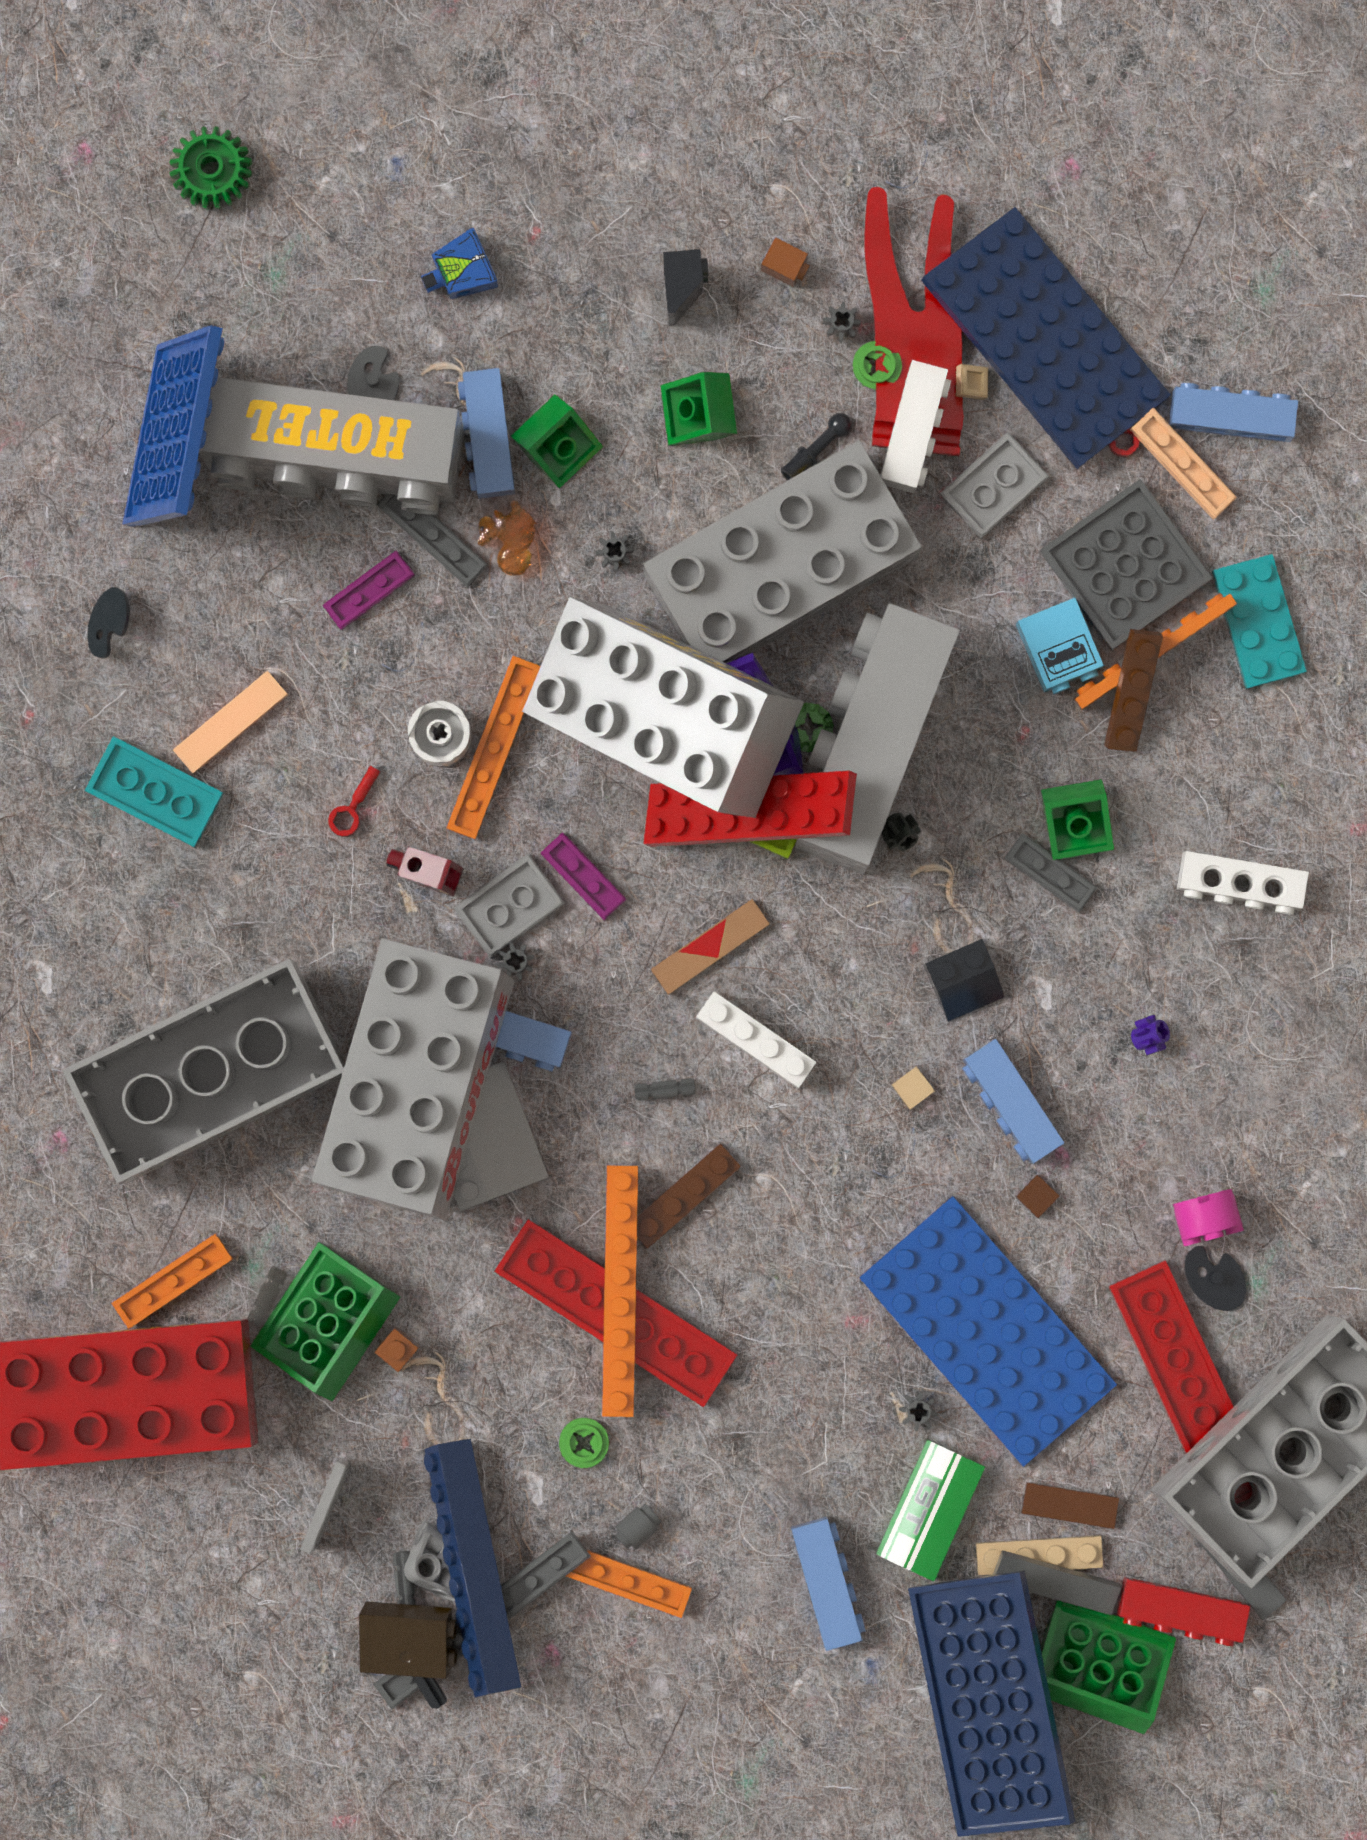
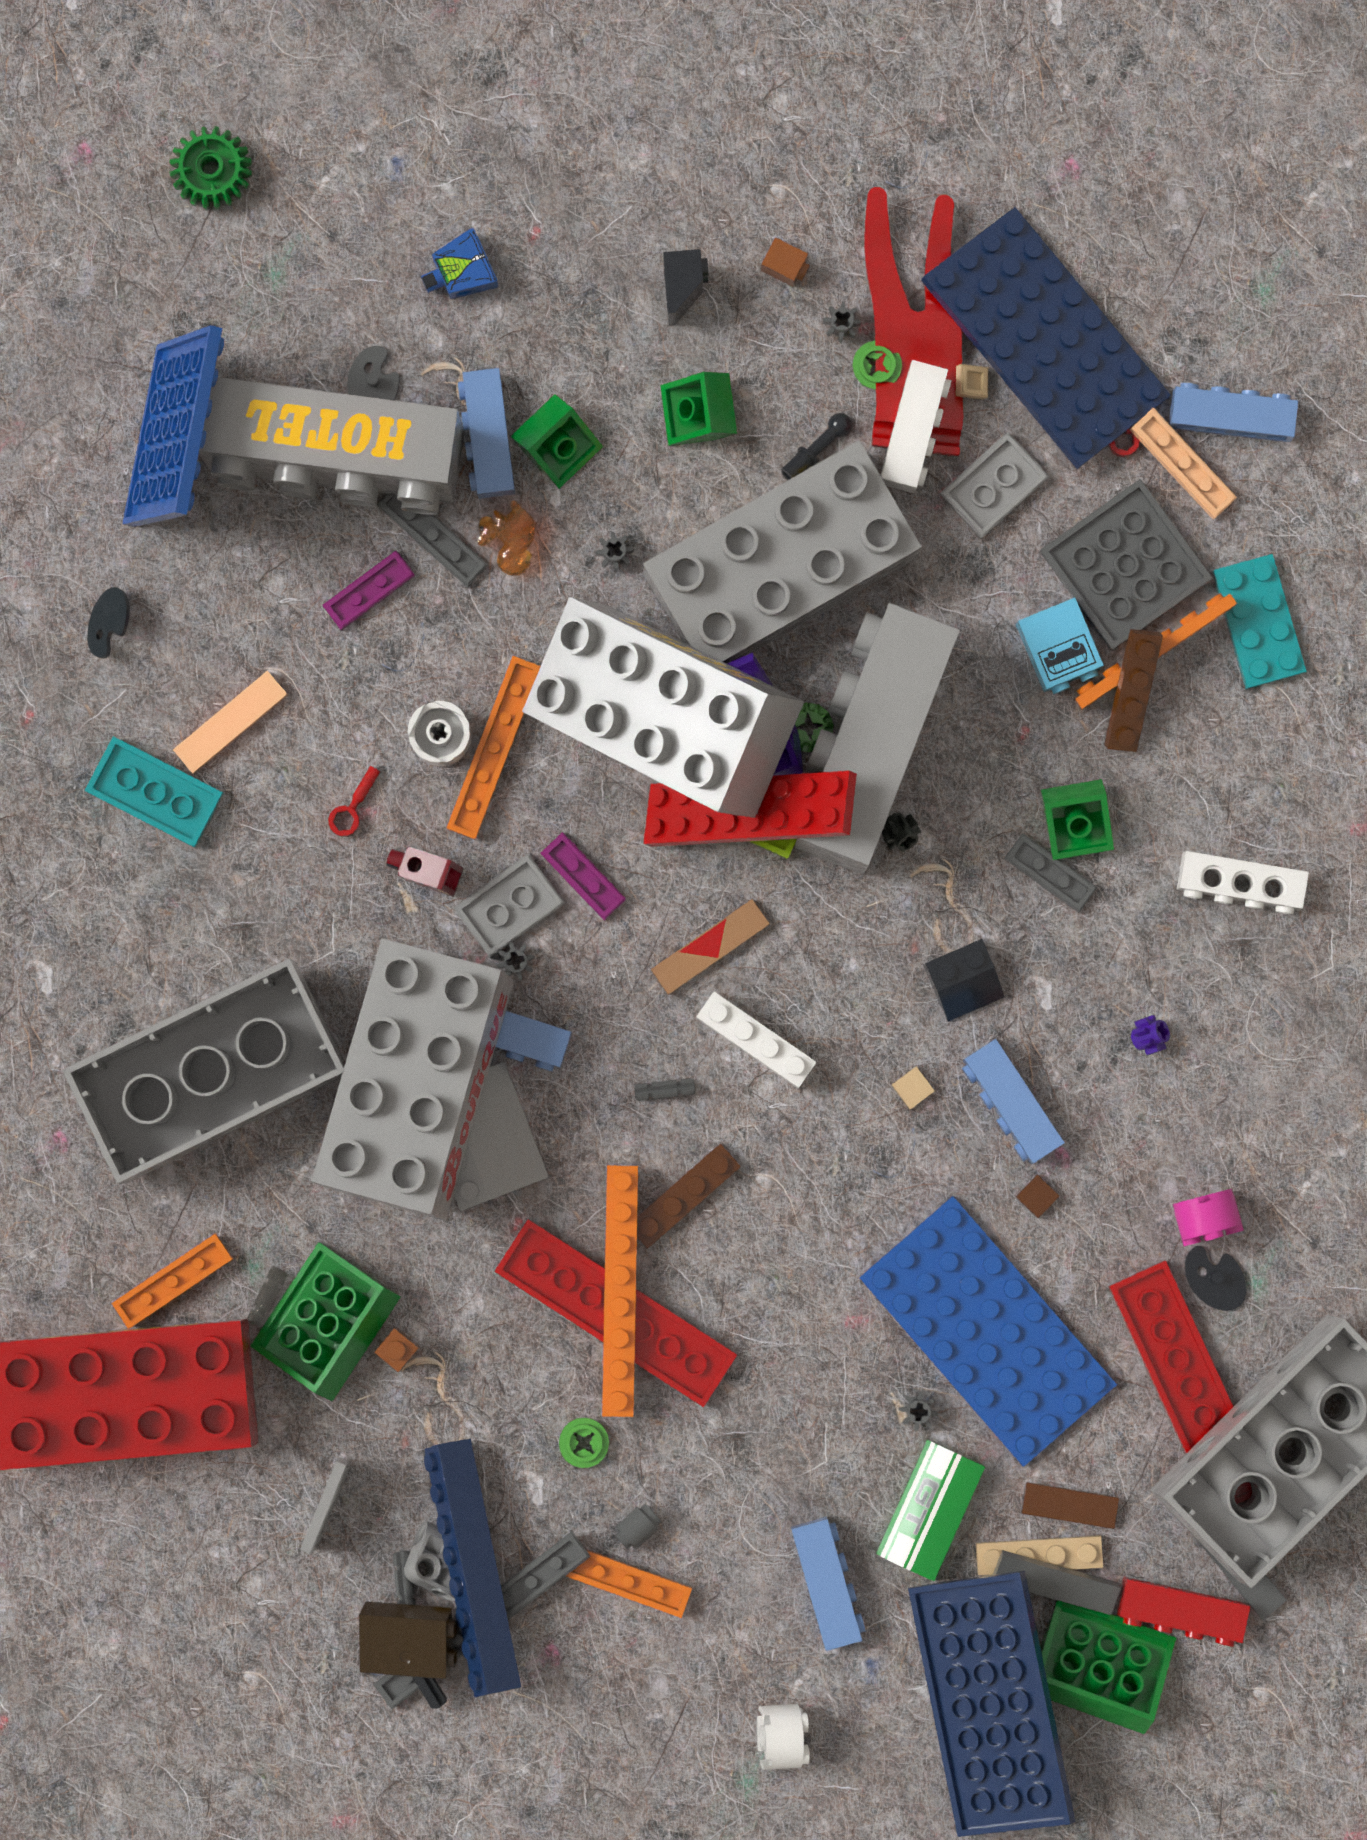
(782, 1736): none -> white brick

